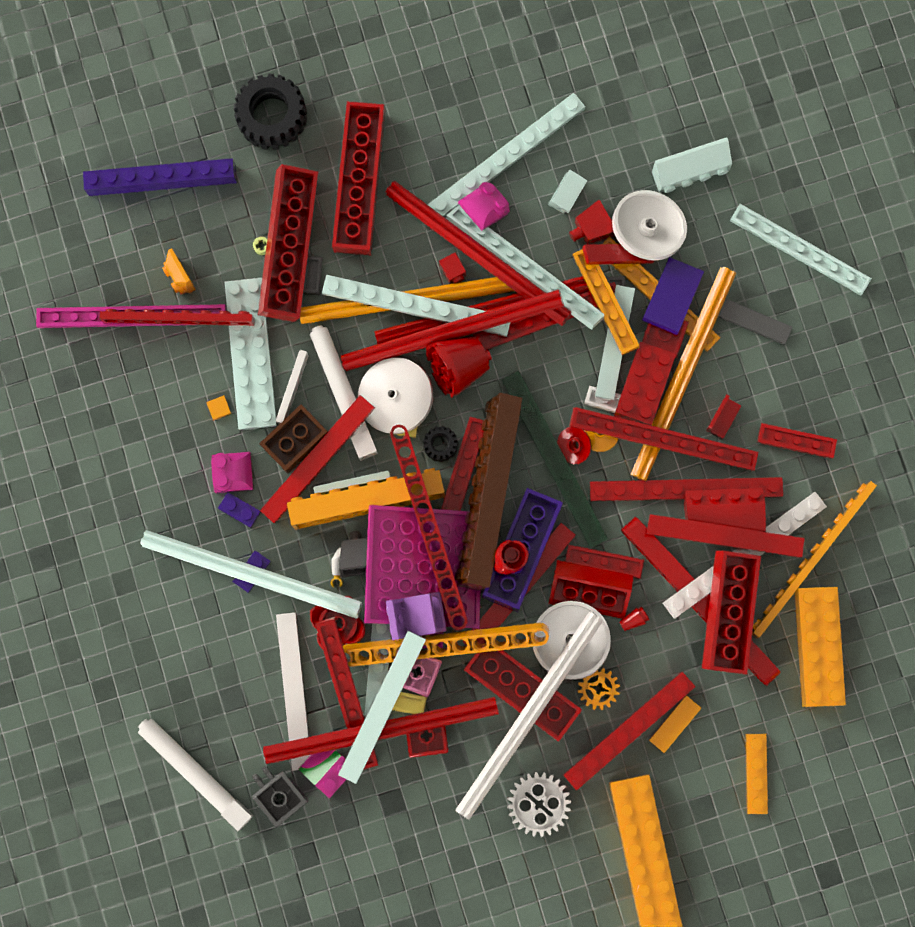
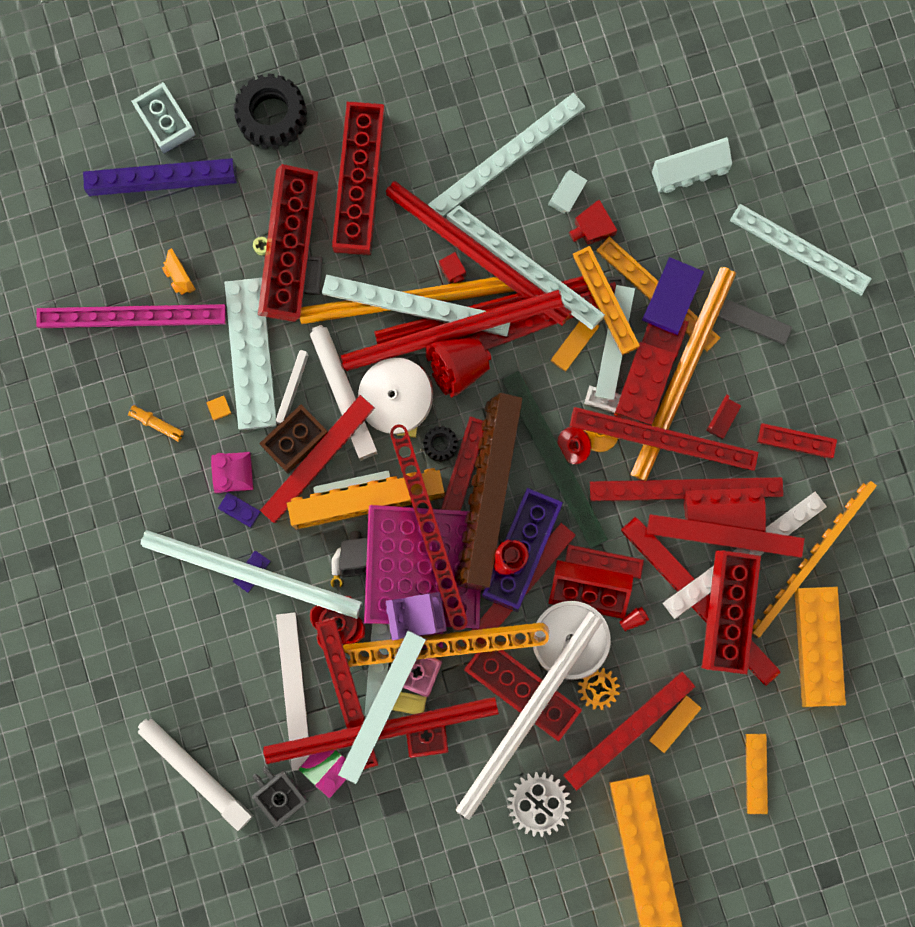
(156, 423): none -> light orange pin
(163, 117): none -> light aqua brick
(186, 317): red plate -> none
(485, 205): dark pink slope -> none
(573, 346): none -> light orange tile
(610, 254): red tile -> none
(649, 225): white dish -> none

